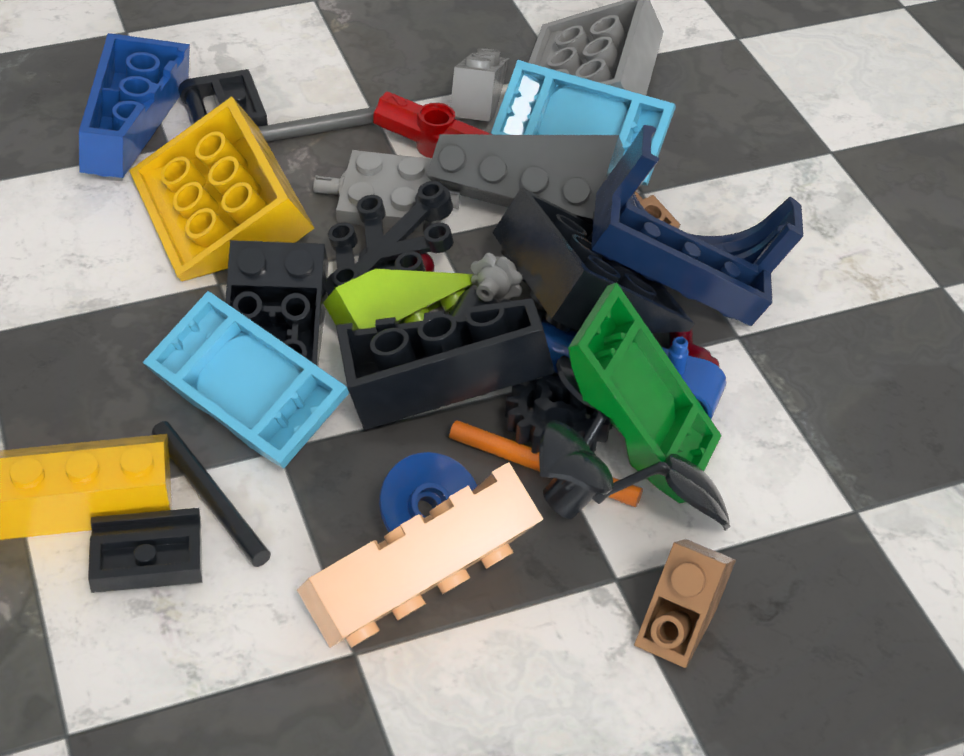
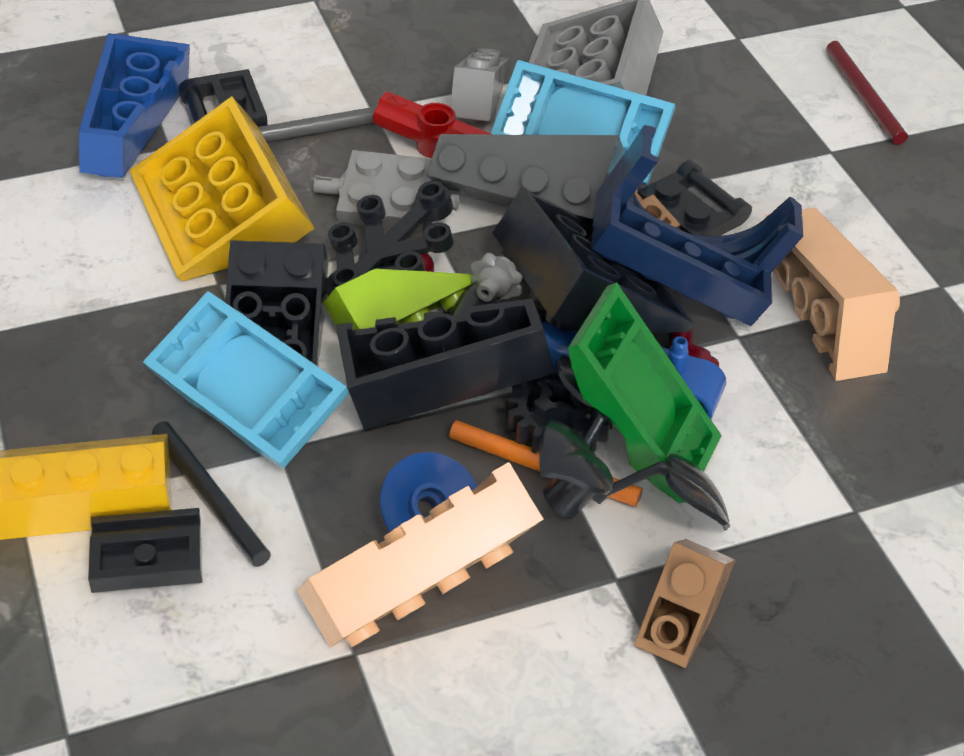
(692, 212): none -> black plate
(841, 297): none -> light nougat wedge
(867, 93): none -> dark red bar

